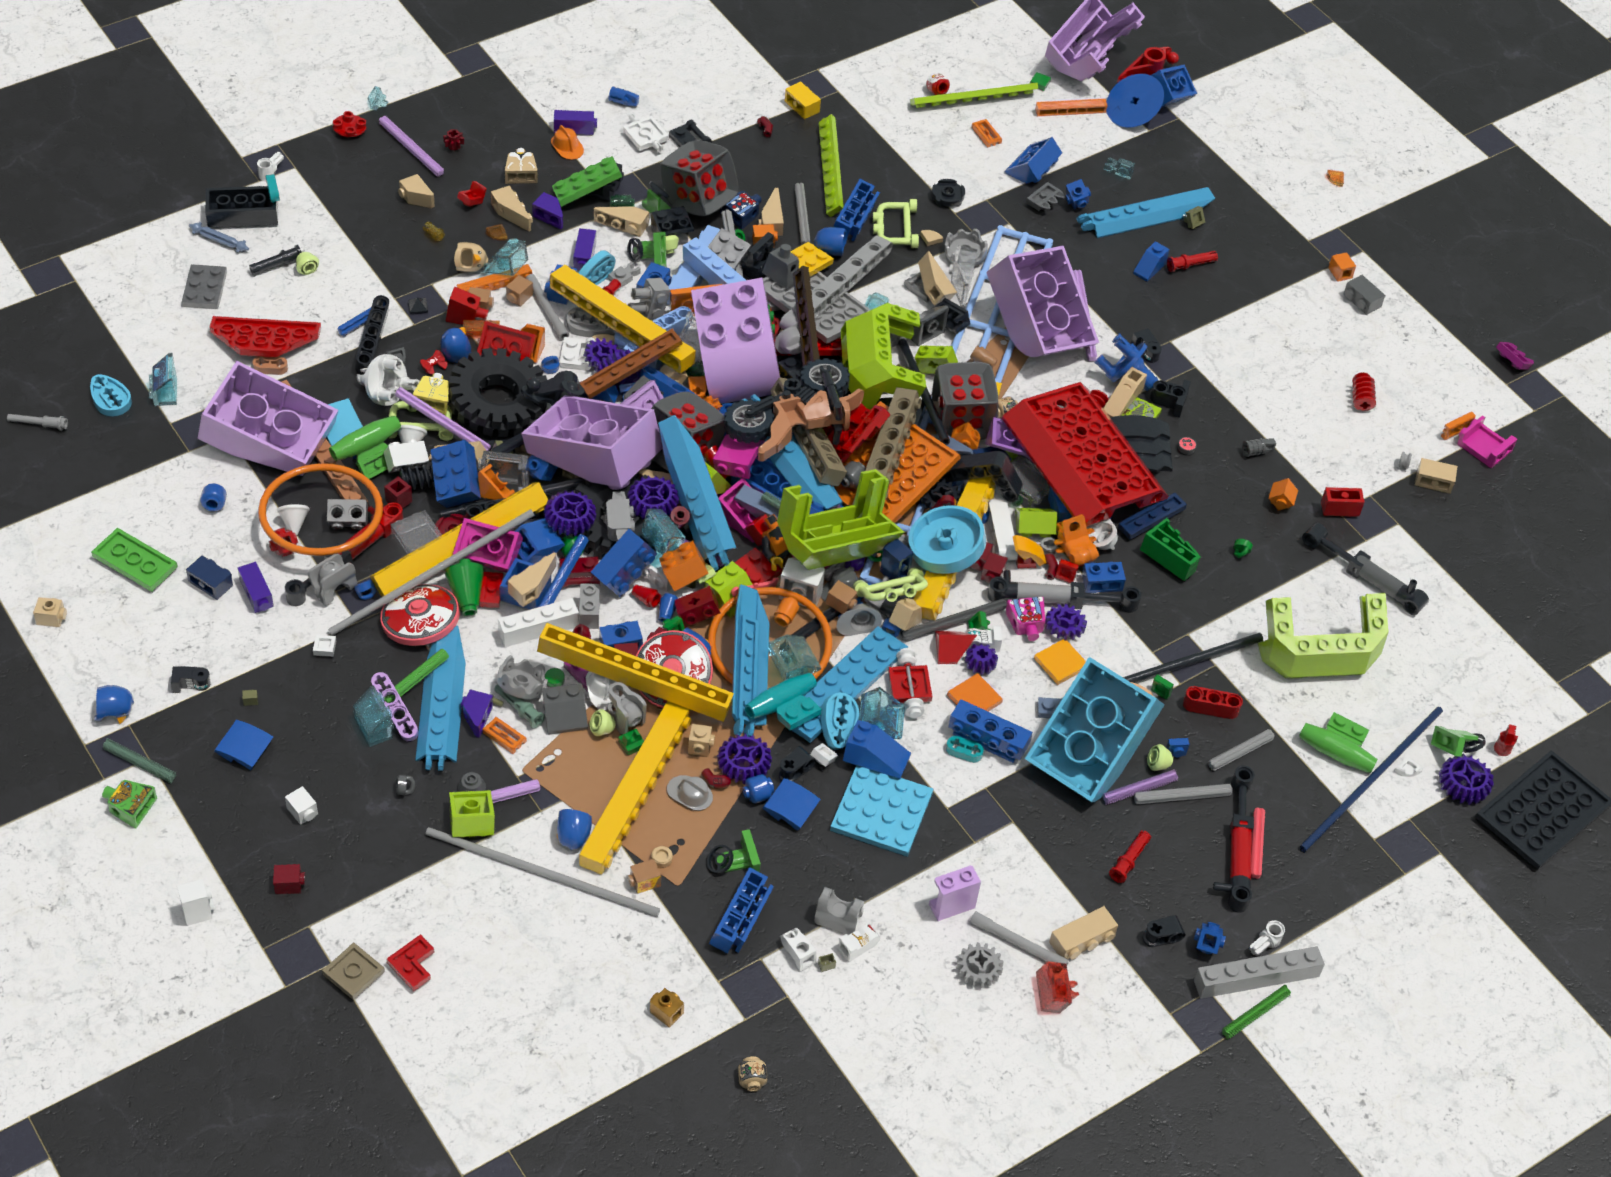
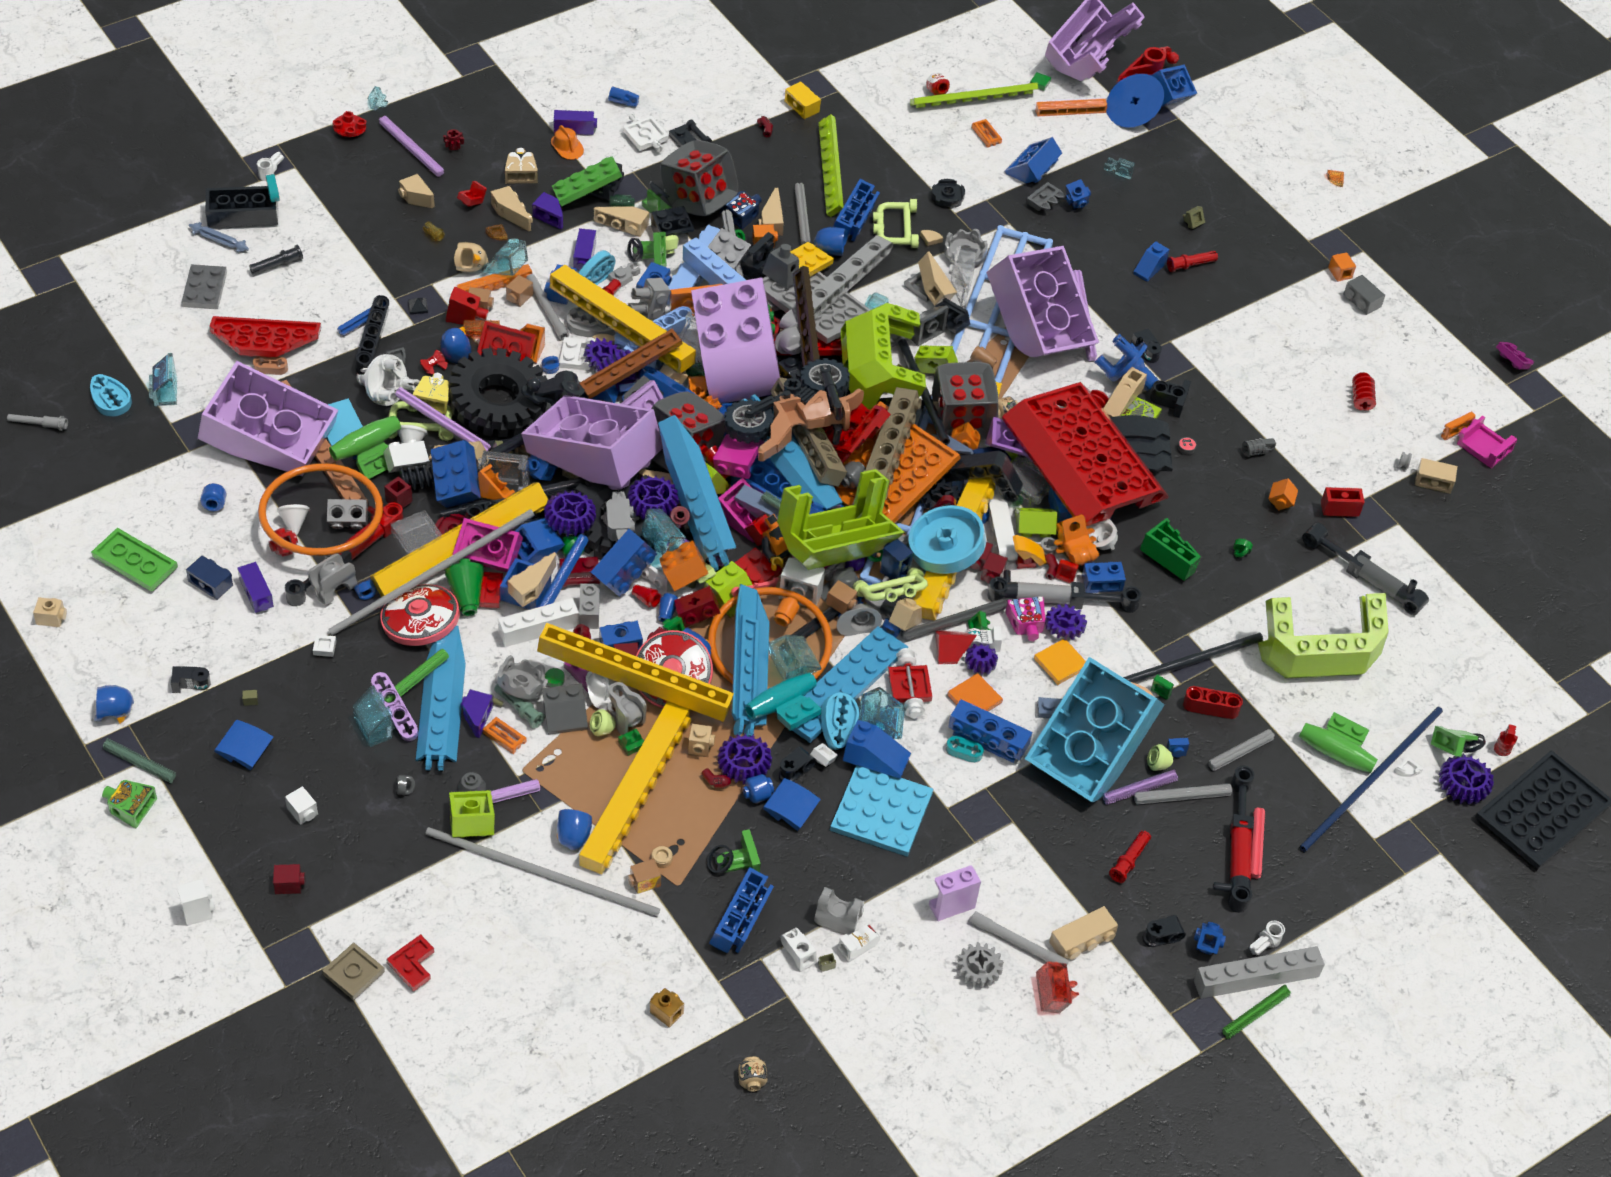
(306, 263): yellowish green cone -> none
(690, 792): light grey piece -> none
(1144, 213): dark azure hinge -> none
(1152, 516): dark blue plate -> none

